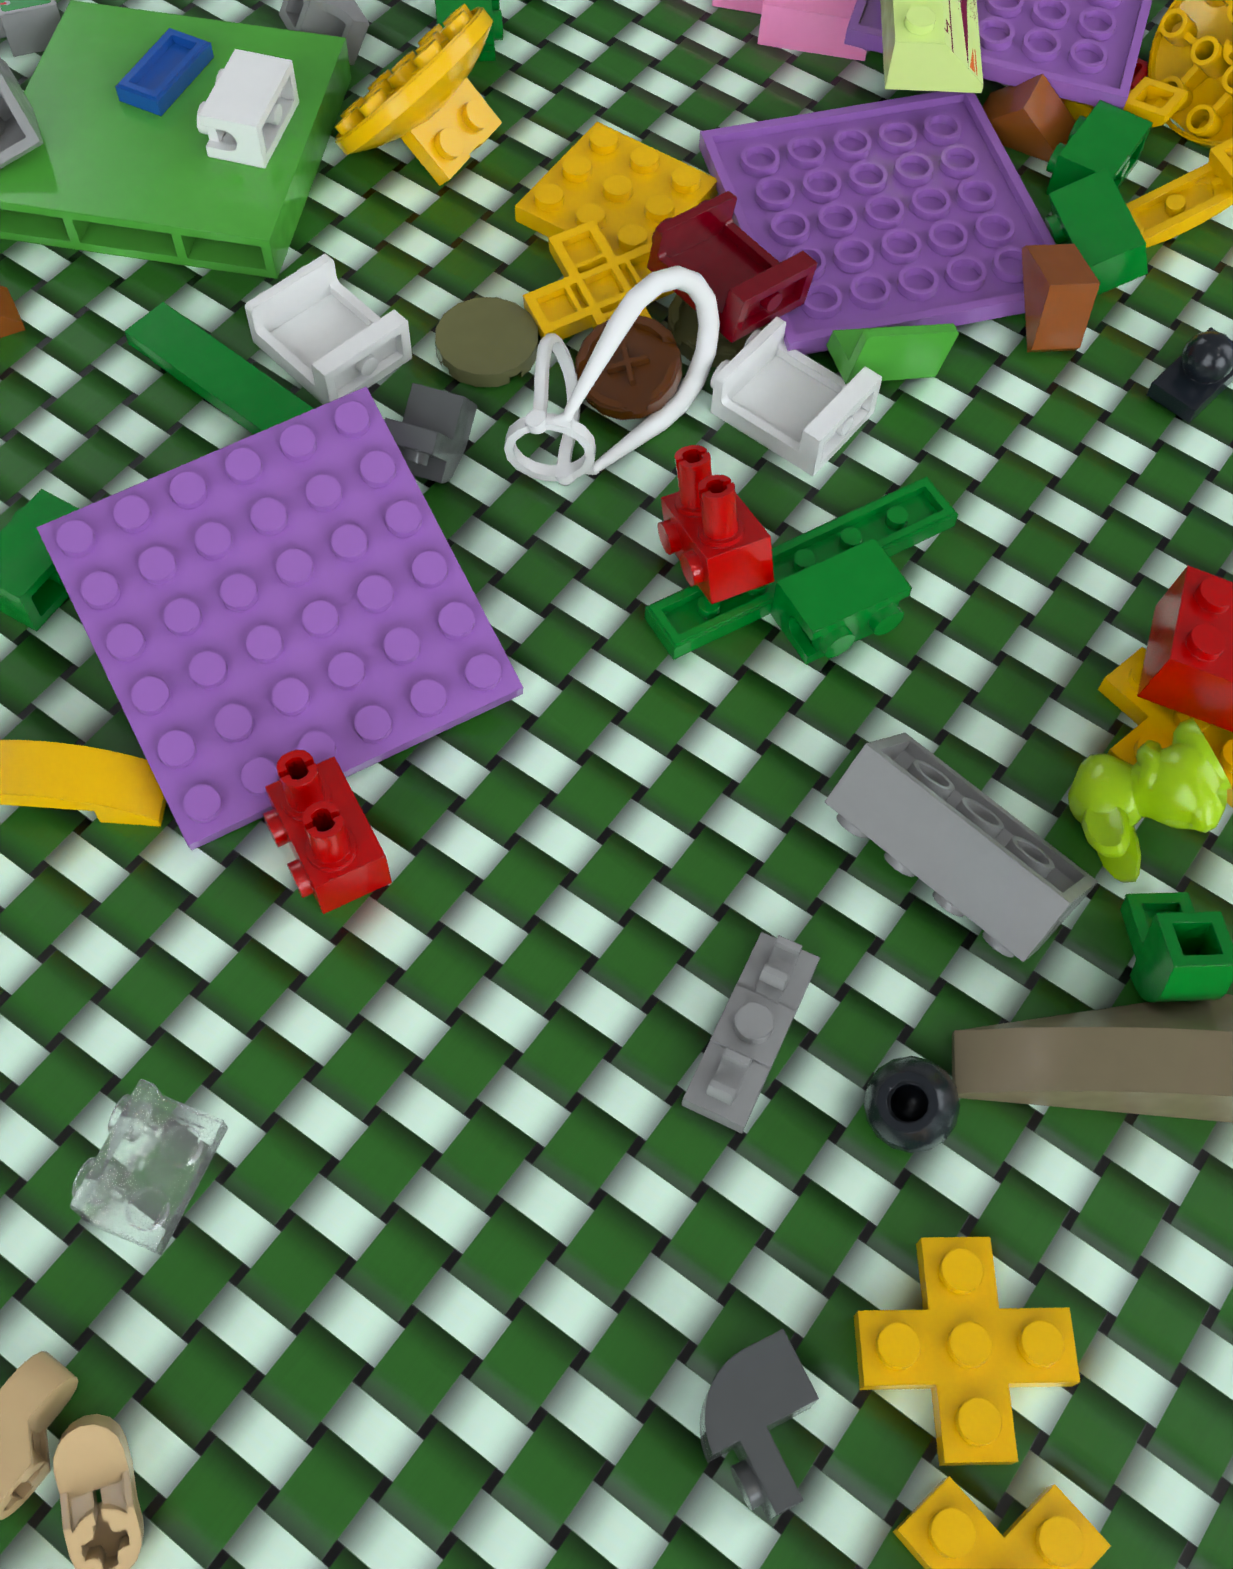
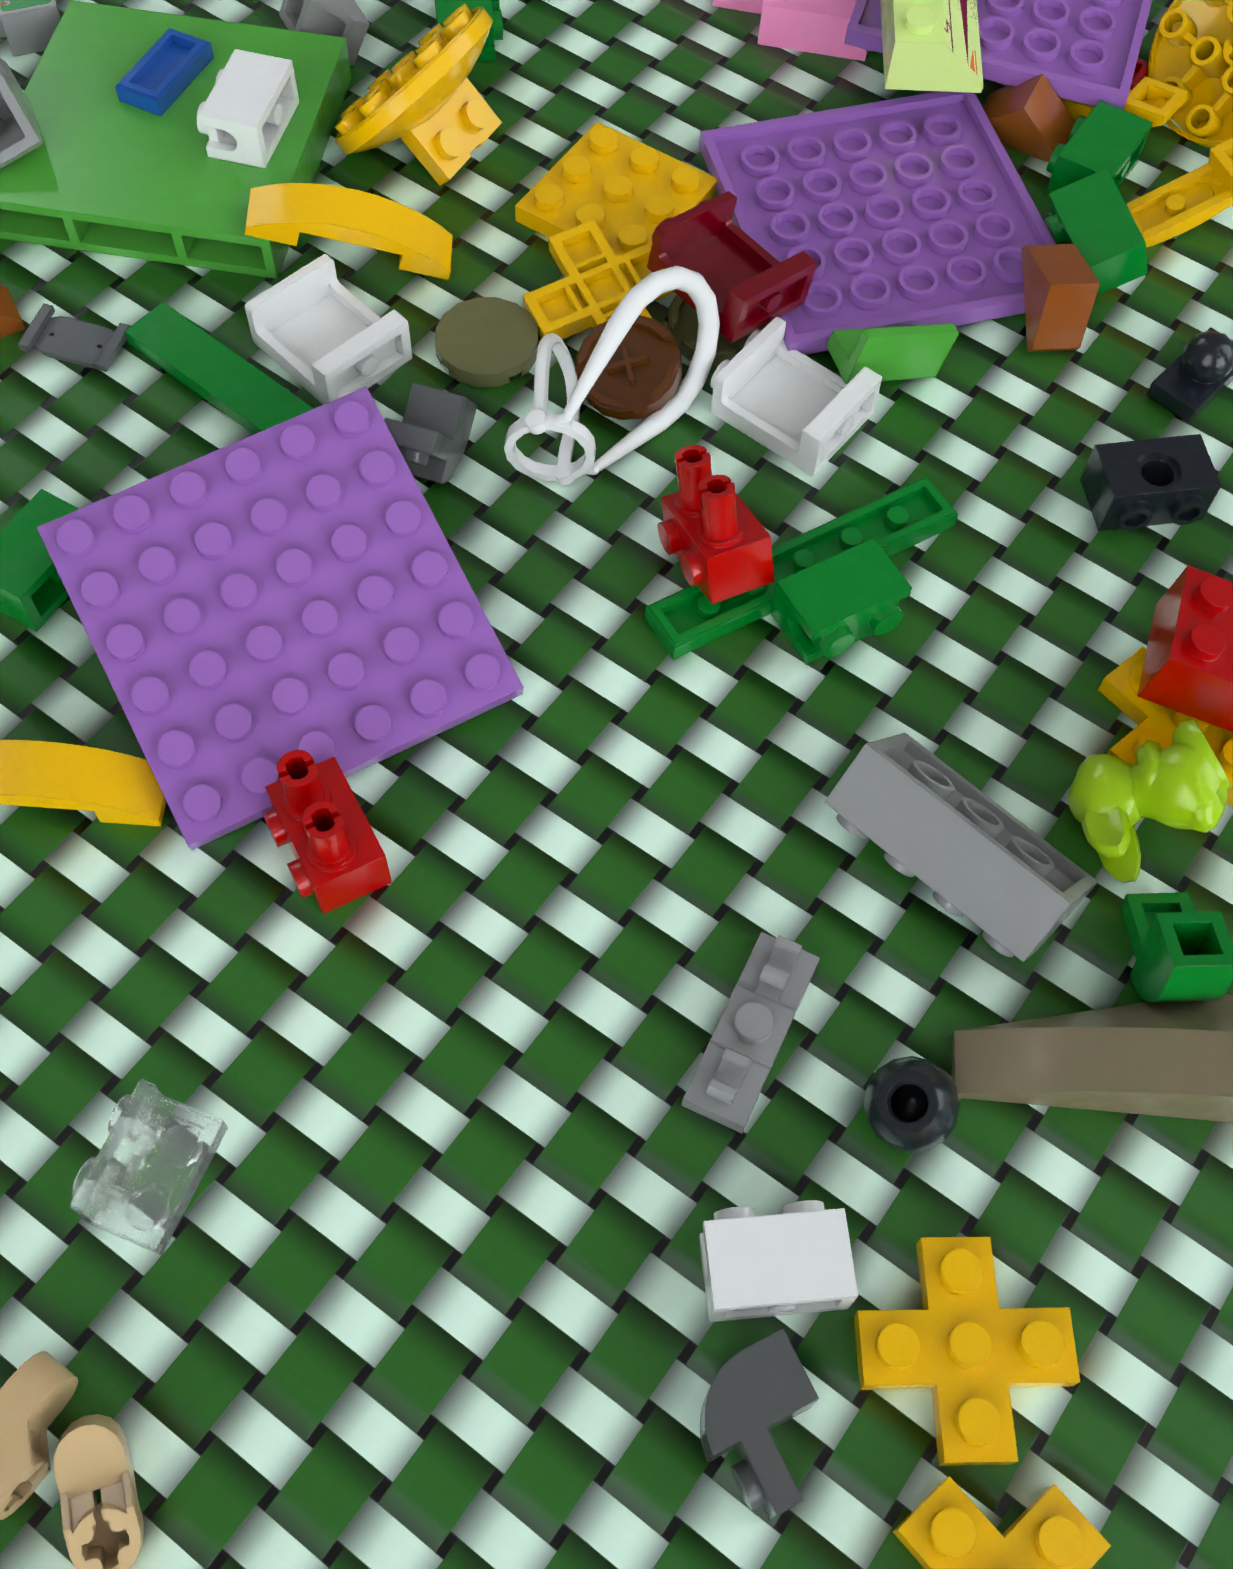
(73, 339): none -> dark grey piece
(351, 217): none -> yellow slope
(777, 1262): none -> white brick
(1149, 482): none -> black brick

